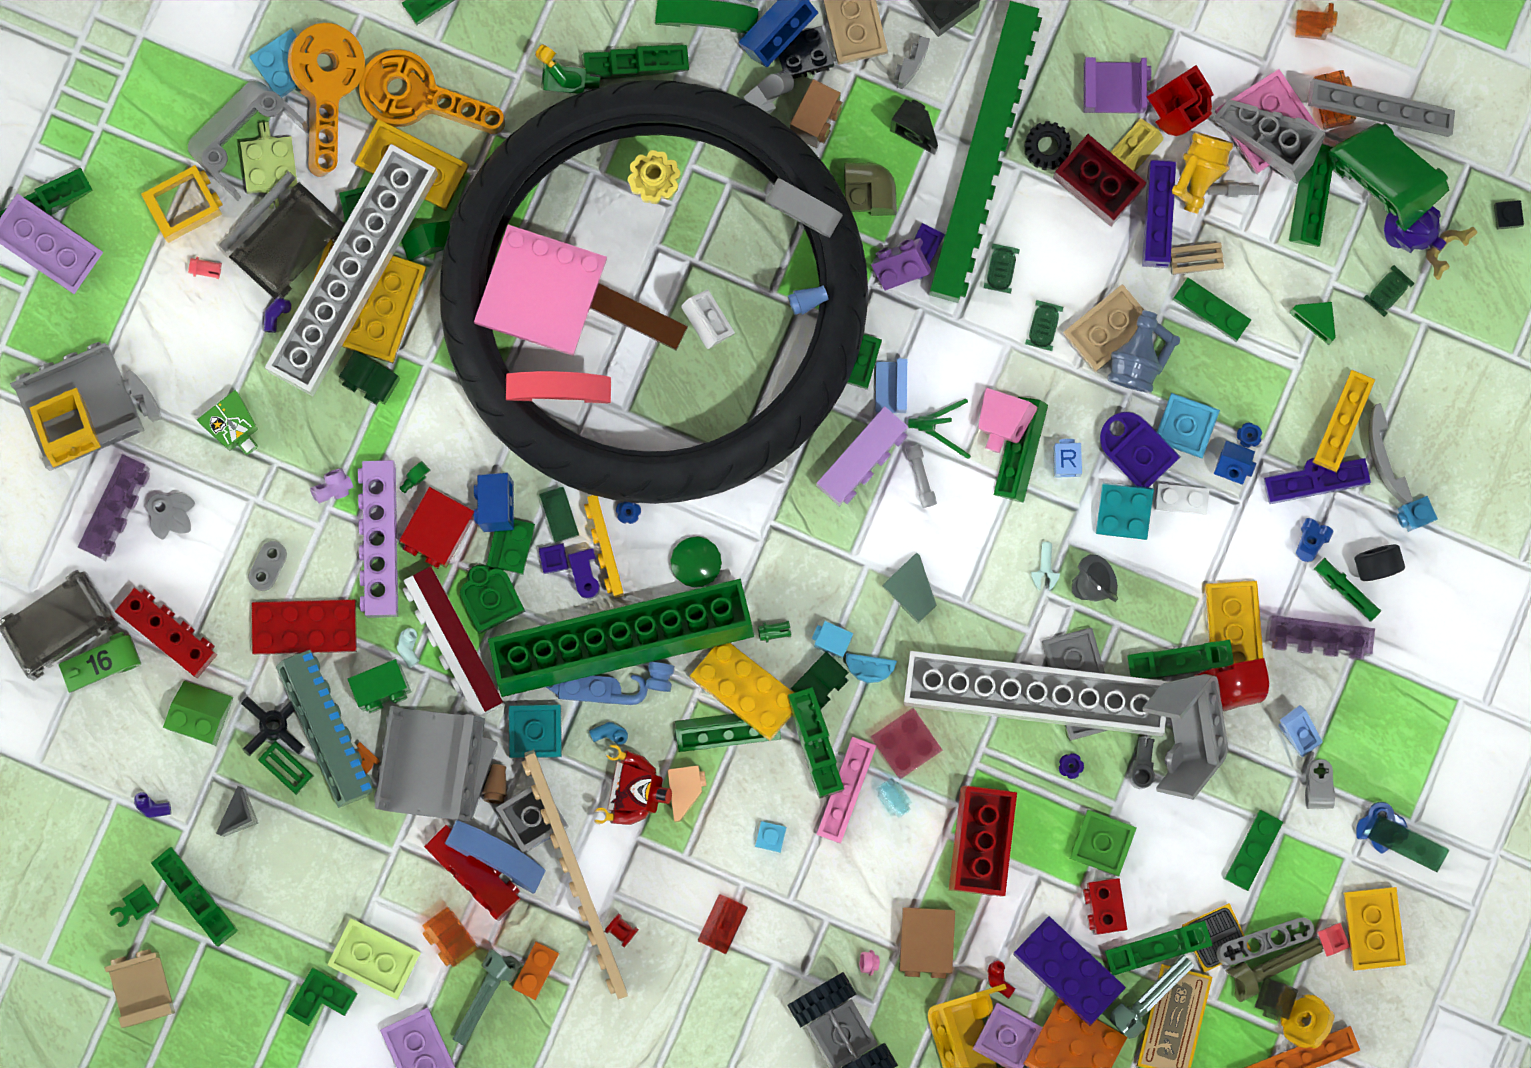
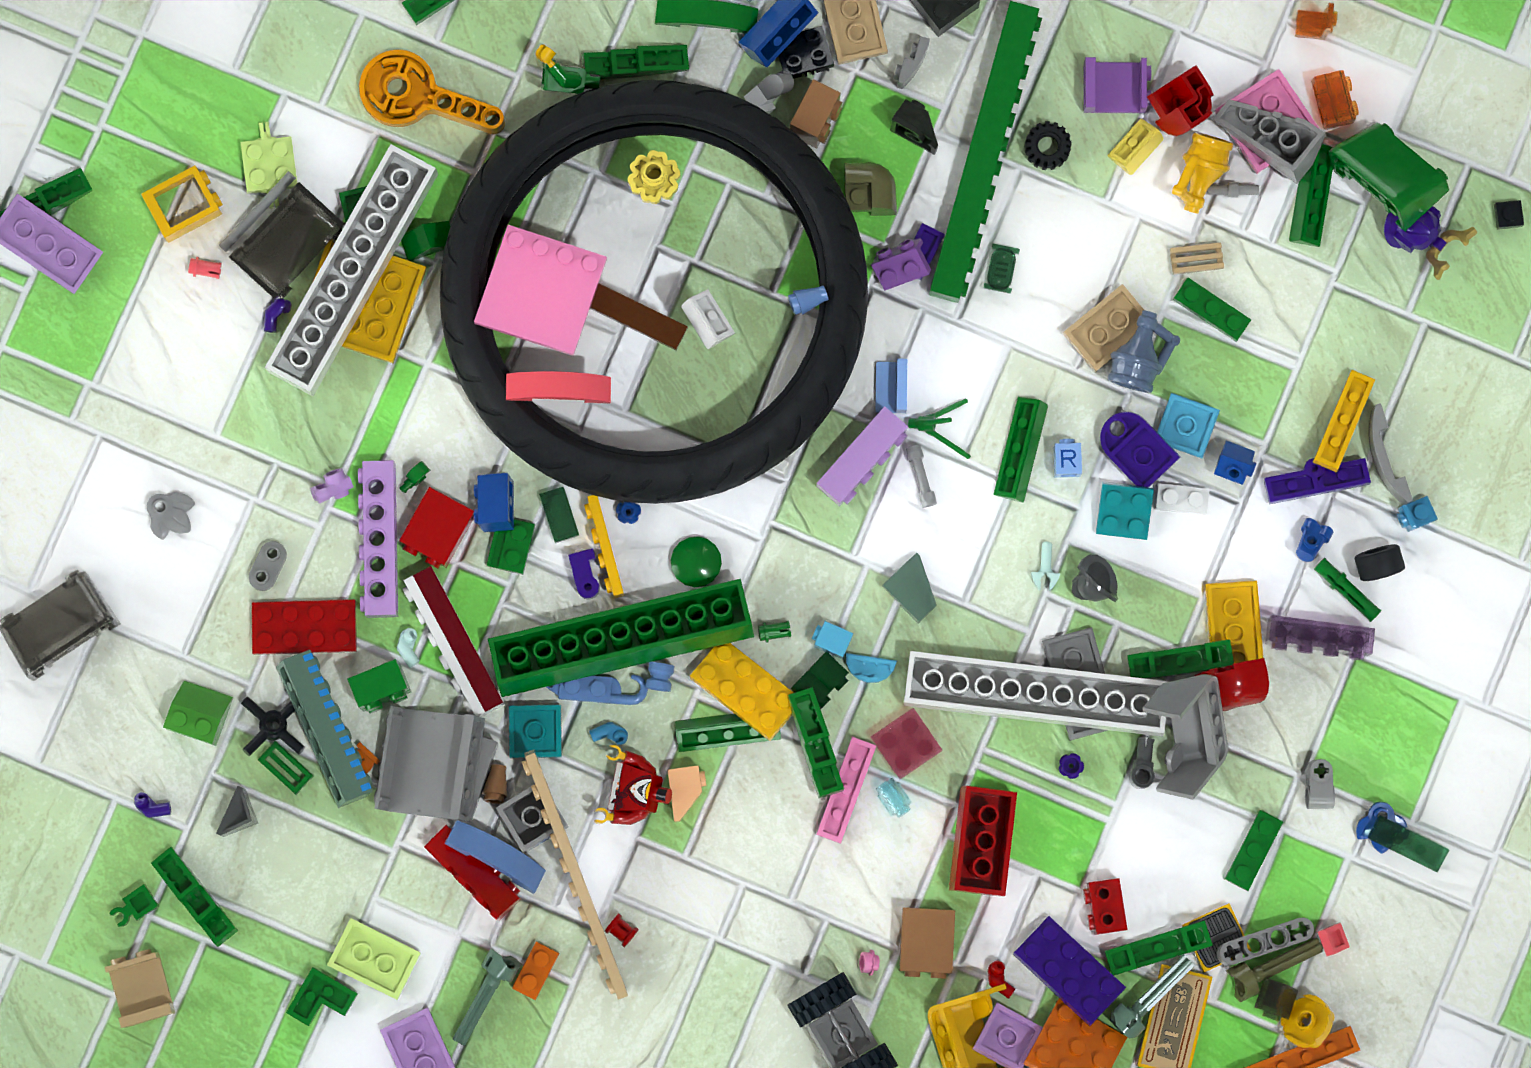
(83, 440): yellow window -> none
(100, 662): bright green door -> none
(101, 388): light grey panel -> none
(114, 507): clear purple brick -> none
(139, 390): light grey slope -> none
(166, 633): red brick -> none
(208, 141): light grey windscreen -> none
(231, 423): bright green torso -> none
(273, 63): medium azure plate -> none
(326, 86): light orange beam -> none
(368, 377): dark green brick -> none
(449, 168): yellow plate -> none
(450, 937): clear orange brick -> none
(489, 597): green plate -> none
(553, 558): dark purple tile -> none
(722, 924): clear red slope -> none
(770, 837): medium azure plate -> none
(803, 208): light grey beam -> none
(865, 362): green plate -> none
(1004, 418): bright pink torso -> none
(1044, 325): clear green piece -> none
(1099, 180): dark red brick -> none
(1103, 843): bright green plate -> none
(1159, 214): dark purple brick -> none
(1256, 433): blue plate -> none
(1300, 731): light blue slope -> none
(1317, 318): green slope -> none
(1374, 928): yellow plate -> none
(1381, 107): light grey plate -> none
(1388, 290): clear green piece -> none

